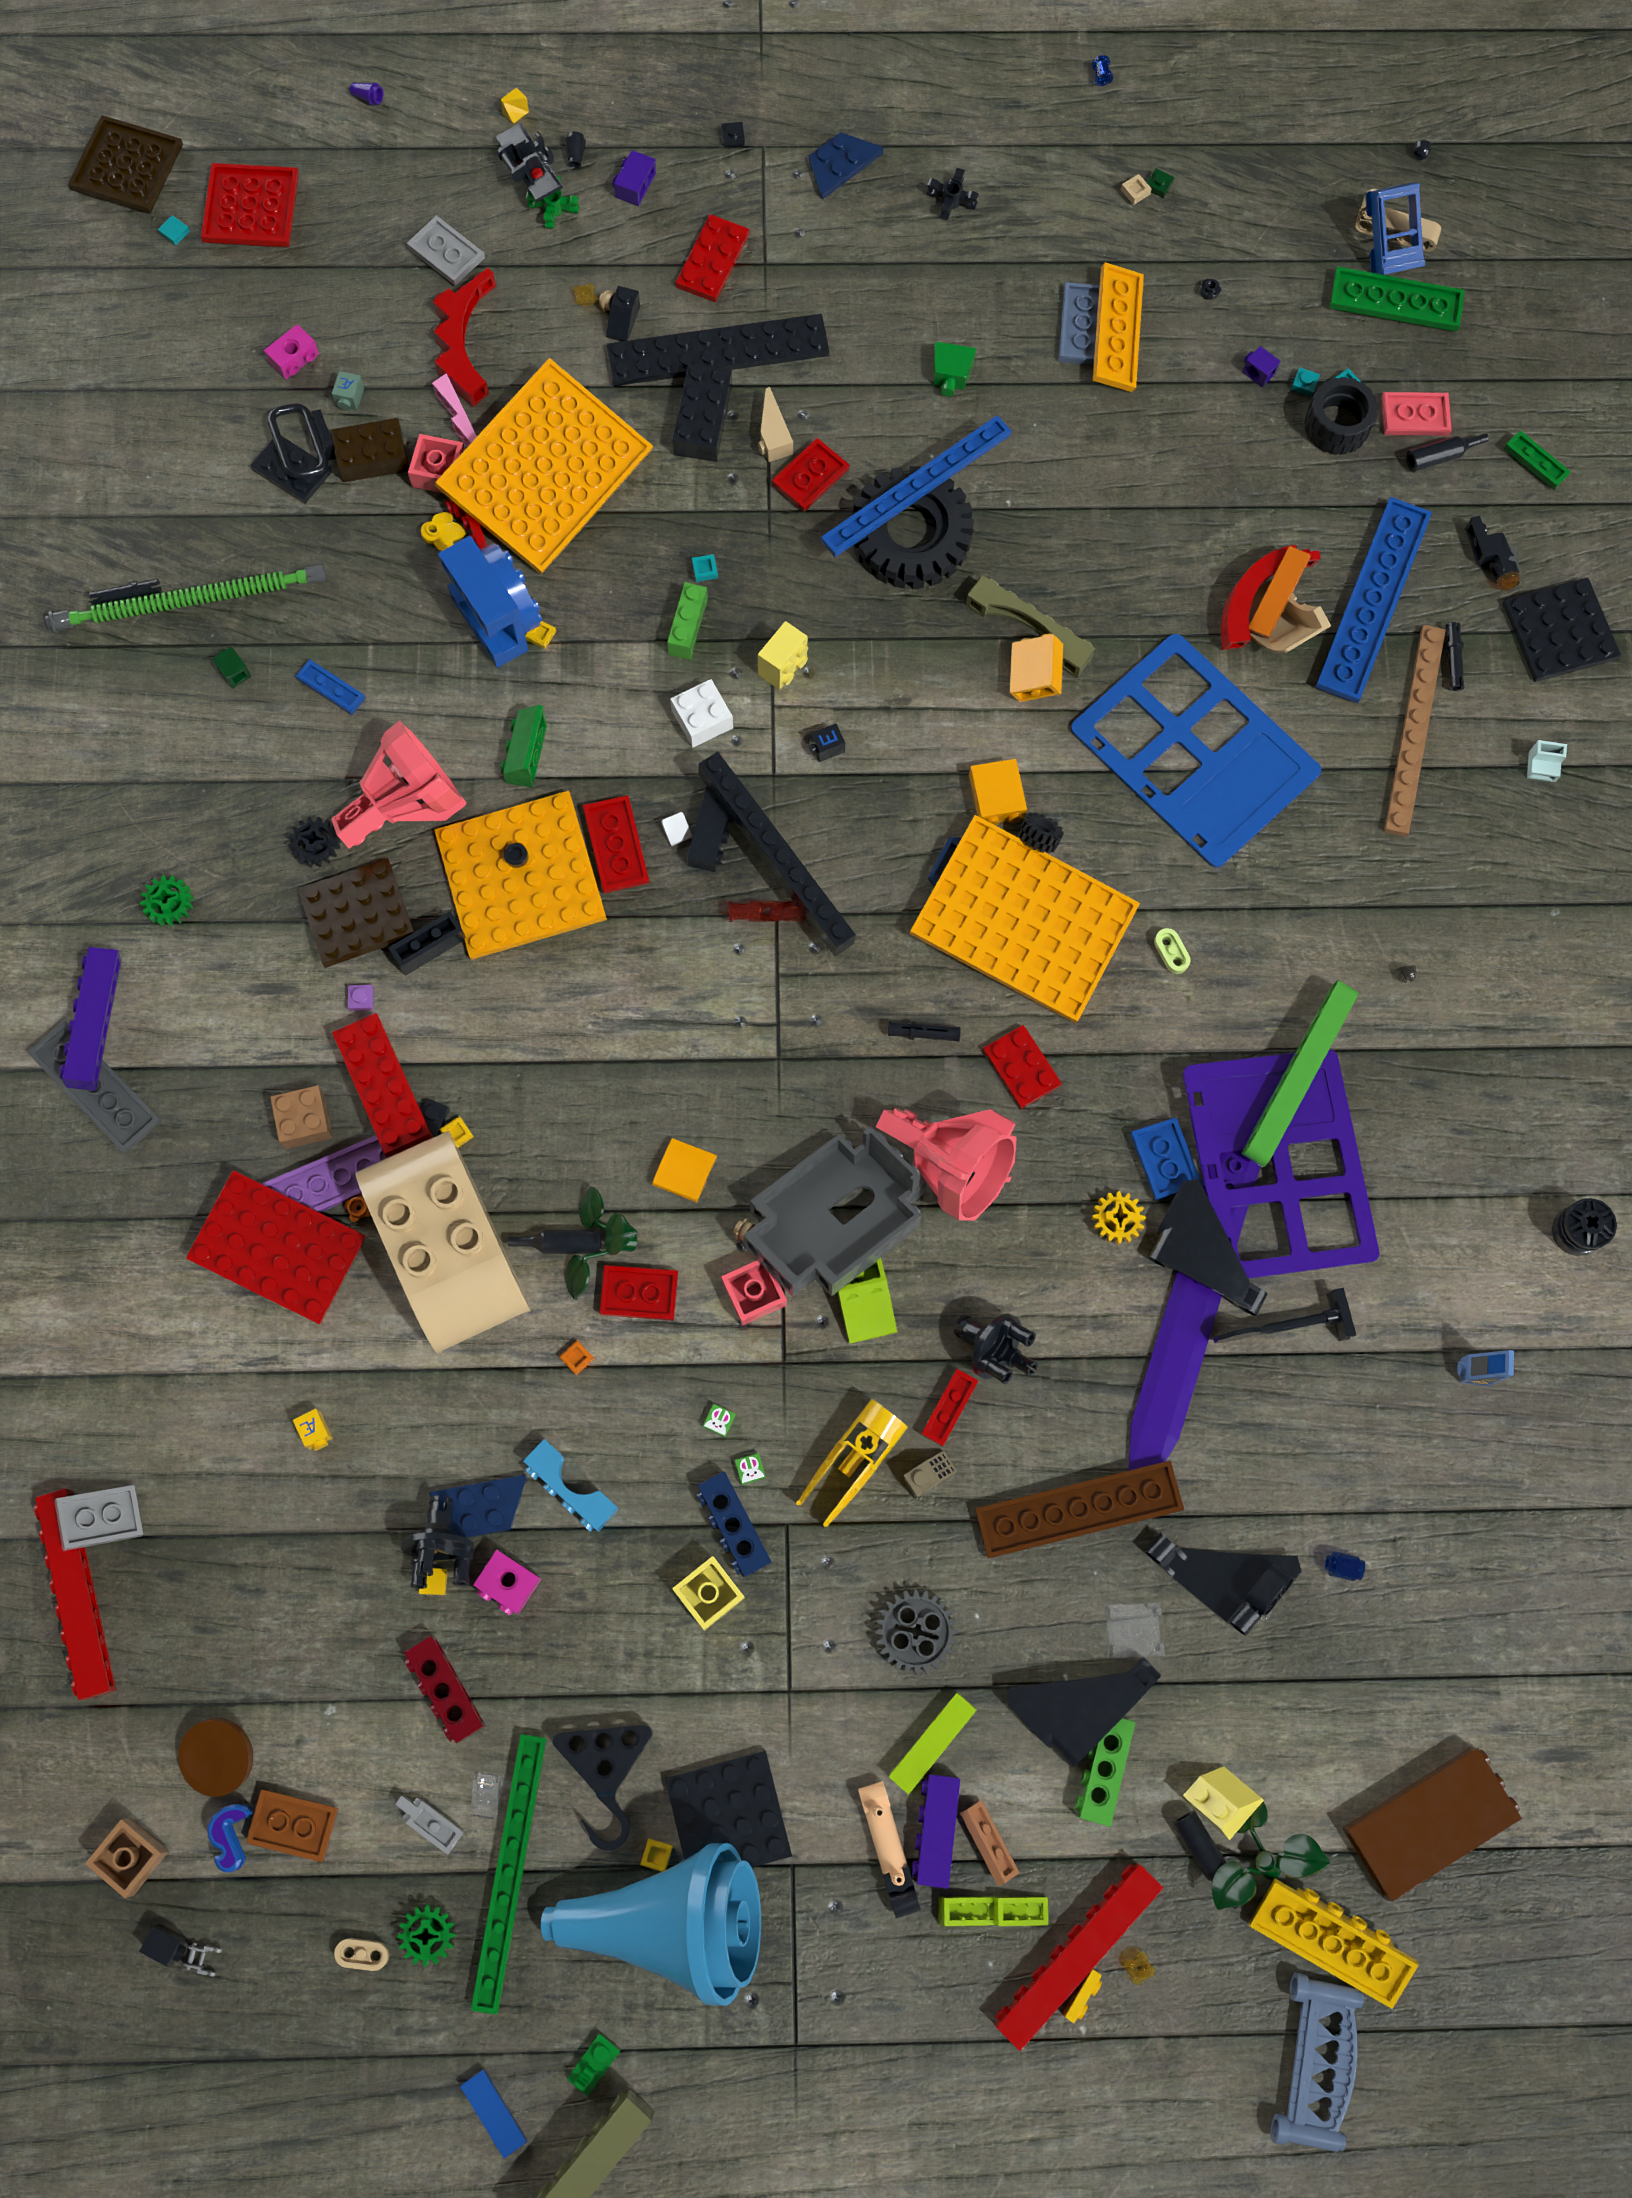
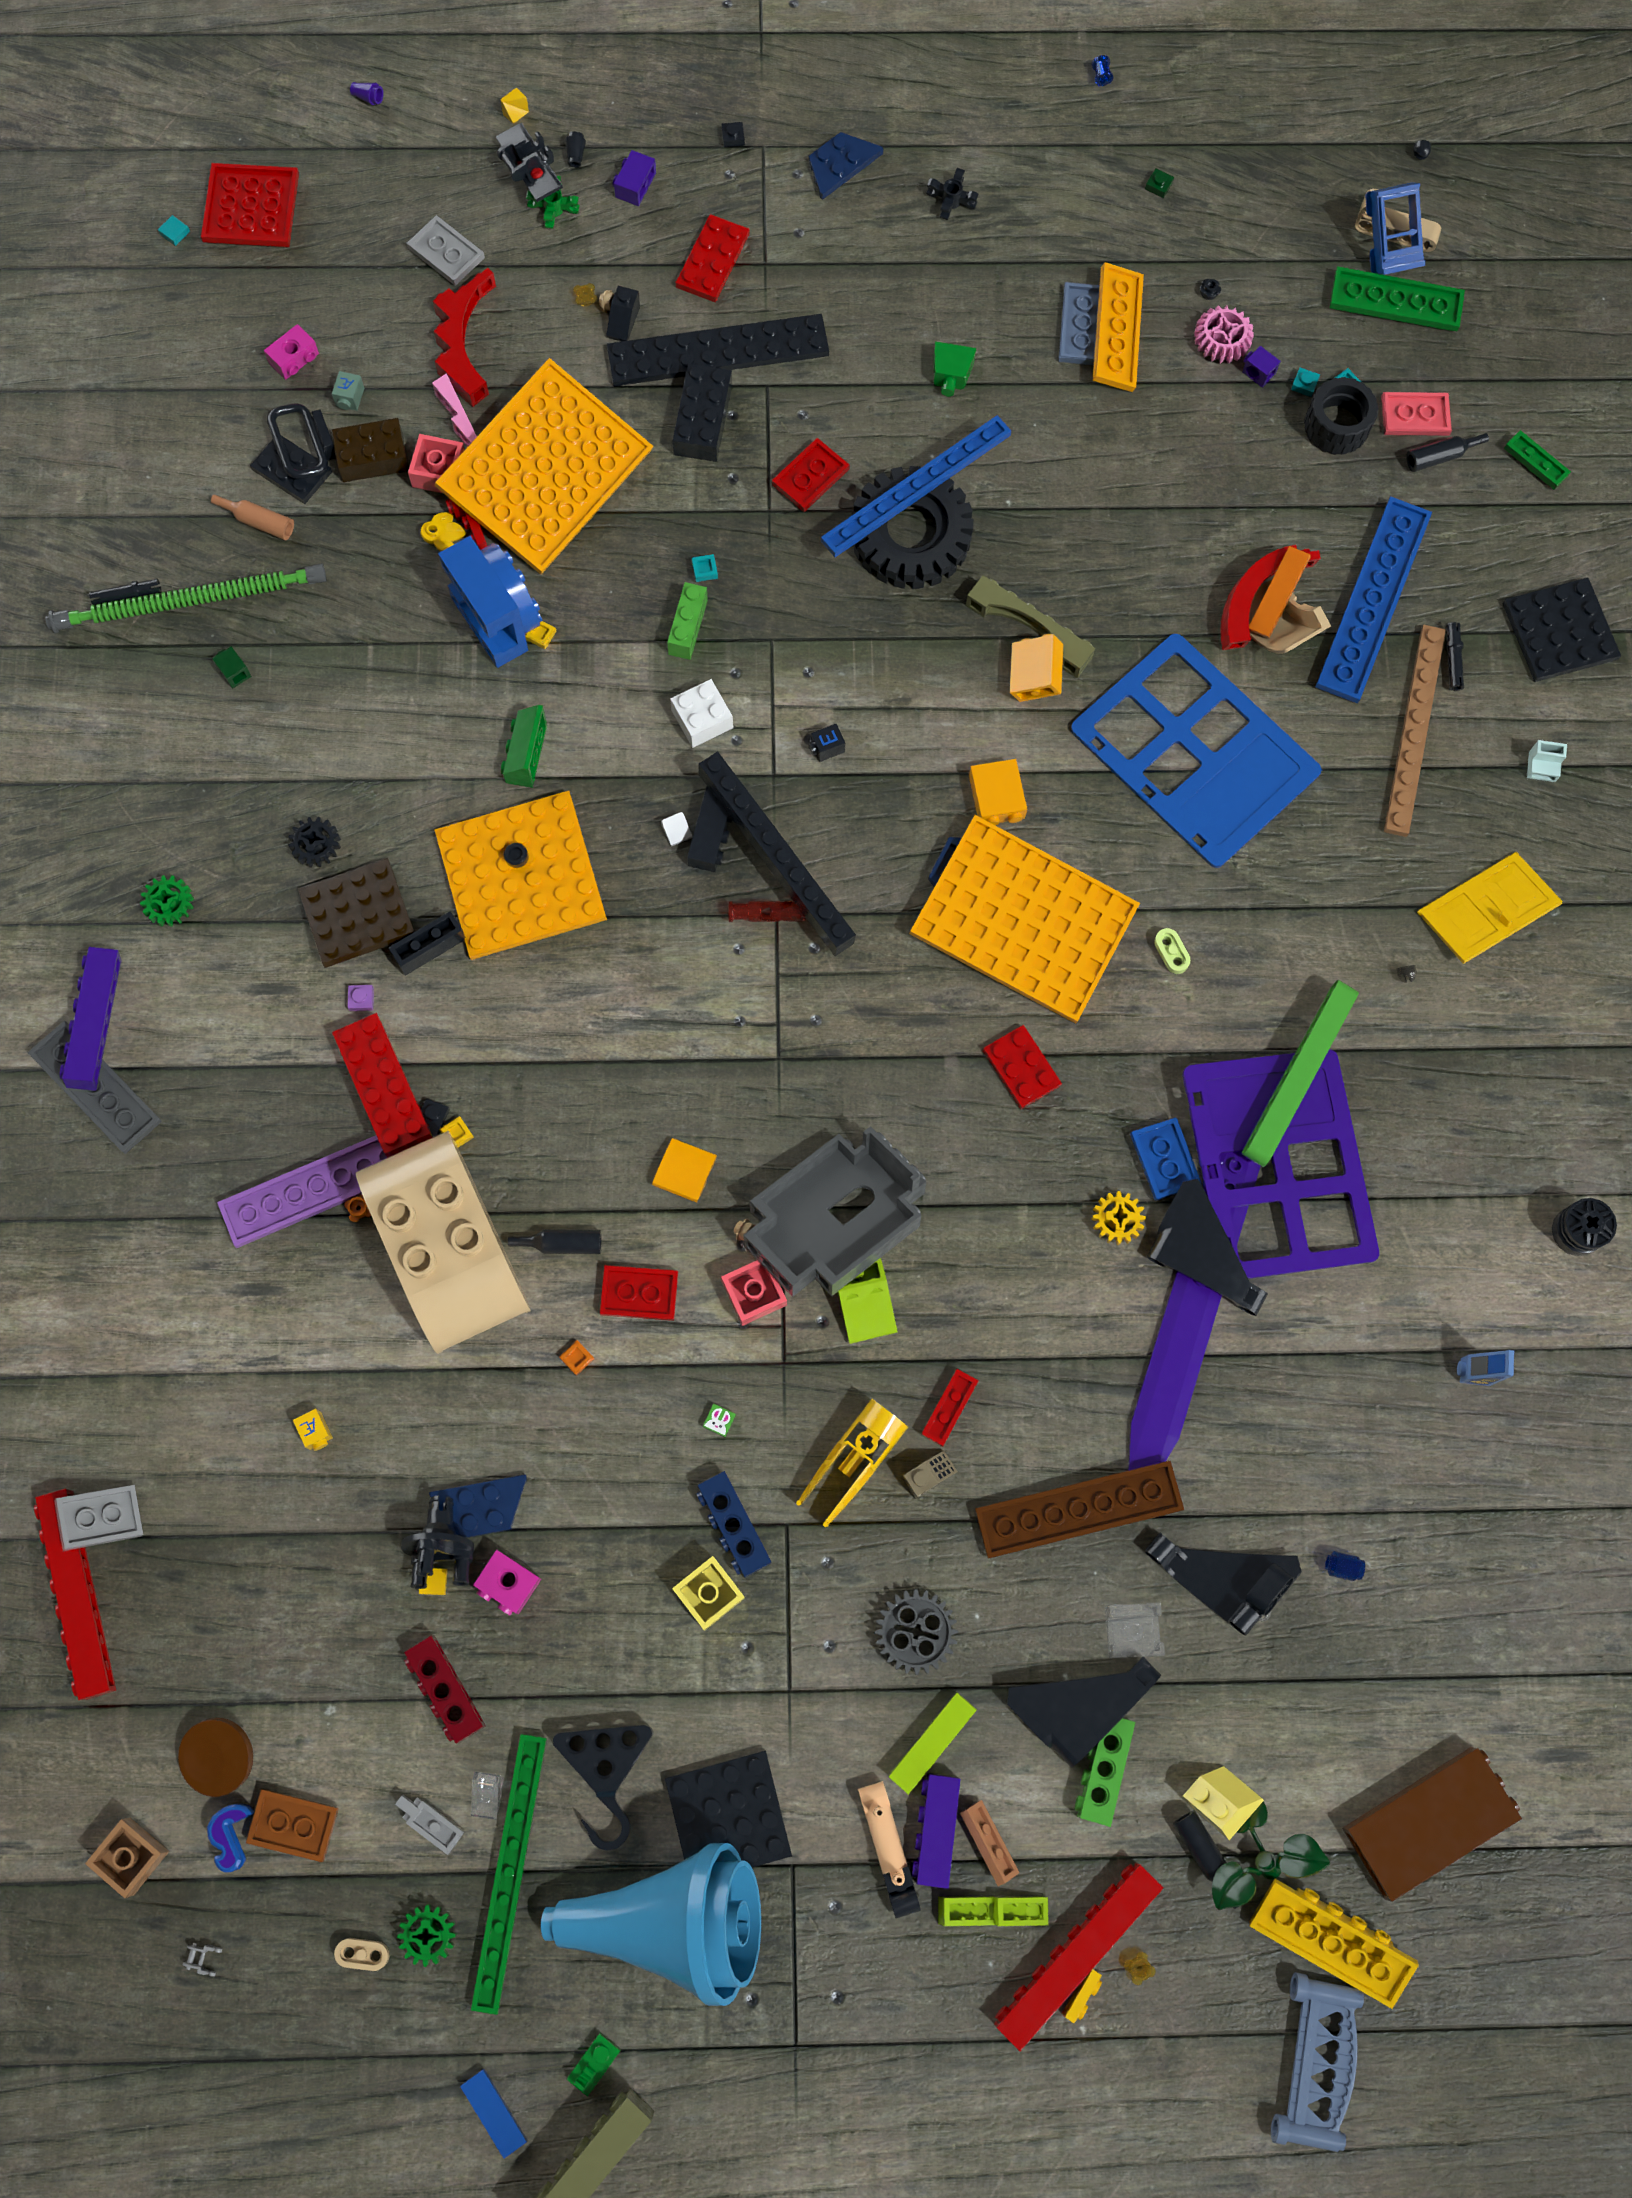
(125, 164): dark brown plate -> none
(164, 1945): black brick -> none
(258, 517): none -> nougat piece
(276, 1247): red plate -> none
(301, 1117): medium nougat brick -> none
(330, 687): blue tile -> none
(390, 797): coral plate -> none
(547, 1464): dark azure arch -> none
(616, 844): red plate -> none
(619, 1237): dark green plant -> none
(656, 1855): yellow tile -> none
(750, 1469): tile -> none
(775, 437): tan slope -> none
(783, 656): light yellow brick -> none
(924, 1031): black pin -> none
(954, 1149): coral plate -> none
(997, 1346): black piece -> none
(1040, 832): black tyre -> none
(1136, 189): tan plate -> none
(1228, 328): none -> bright pink gear
(1337, 1314): black piece -> none
(1489, 907): none -> yellow door
(1495, 552): black plate -> none

